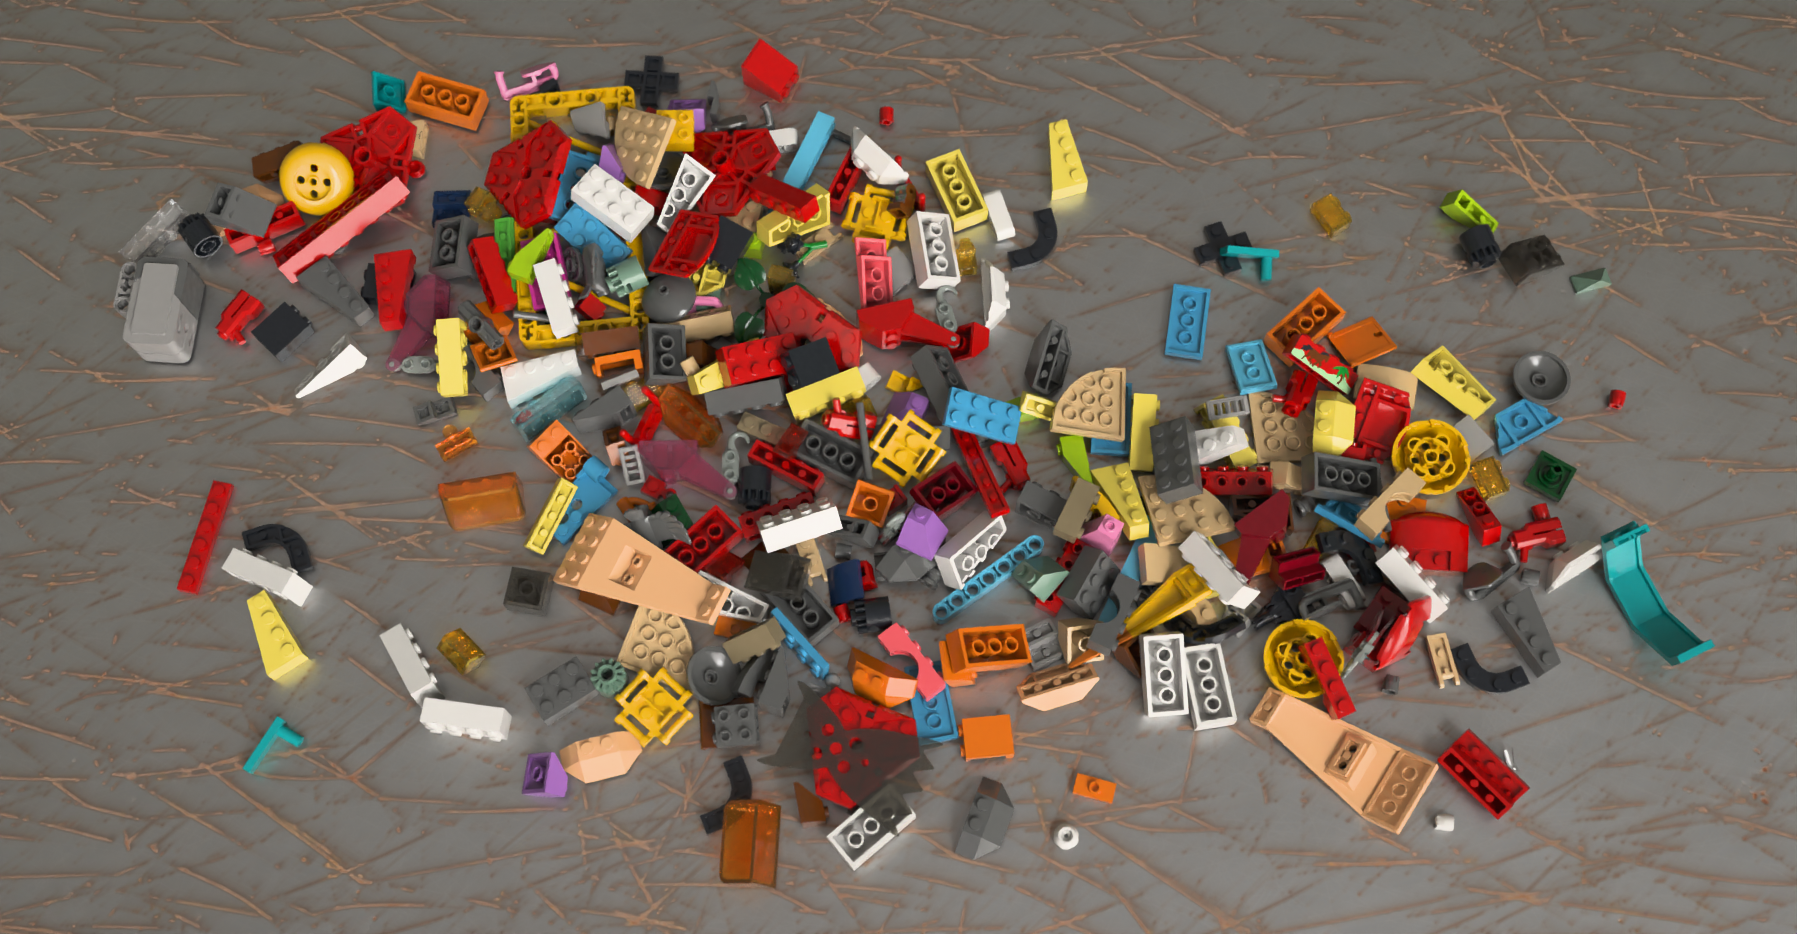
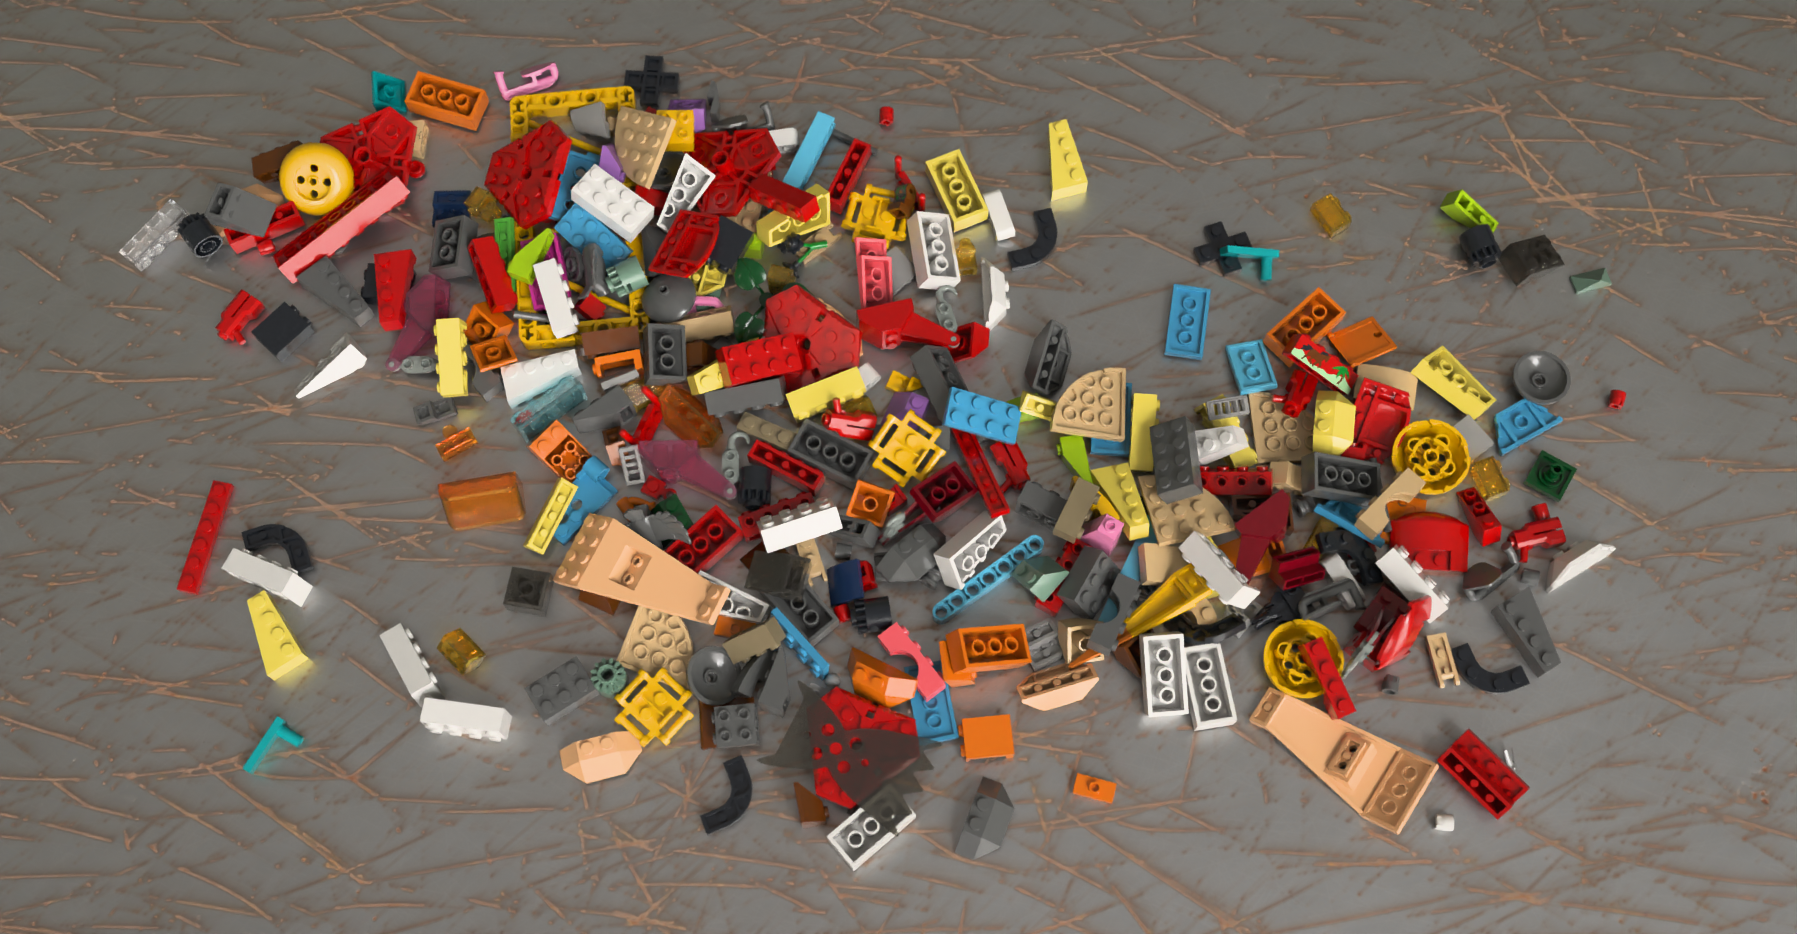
(162, 307): light grey piece -> none
(480, 324): dark grey piece -> none
(544, 776): medium lavender slope -> none
(550, 86): black plate -> none
(690, 366): tan hose -> none
(725, 567): clear red slope -> none
(750, 843): clear orange windscreen -> none
(769, 71): red slope -> none
(790, 441): clear red slope -> none
(809, 363): black brick -> none
(864, 441): dark grey bar -> none
(874, 161): white wedge -> none
(922, 532): medium lavender slope -> none
(1061, 841): white plate -> none
(1641, 600): teal panel -> none

